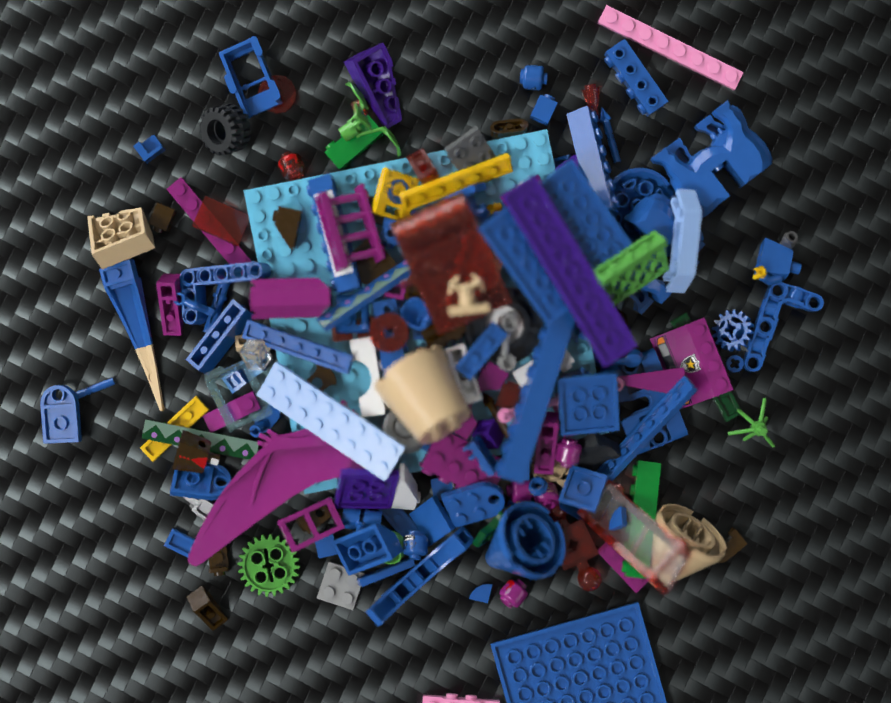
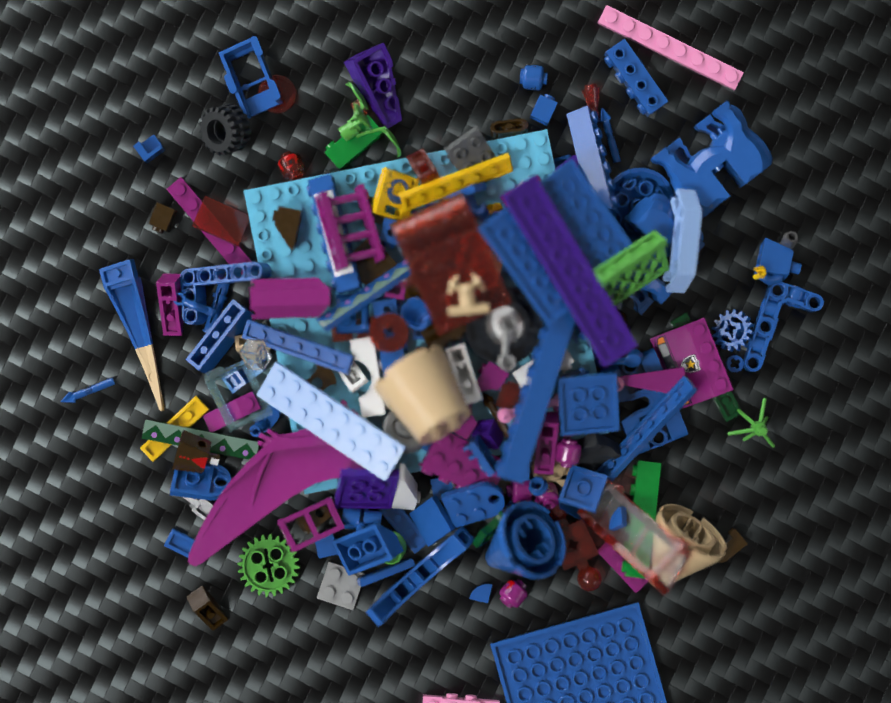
(60, 417): plate -> none
(119, 236): tan wedge -> none
(219, 562): dark brown bracket -> none
(355, 379): none -> white slope
(415, 545): blue head -> none
(481, 350): blue plate -> none

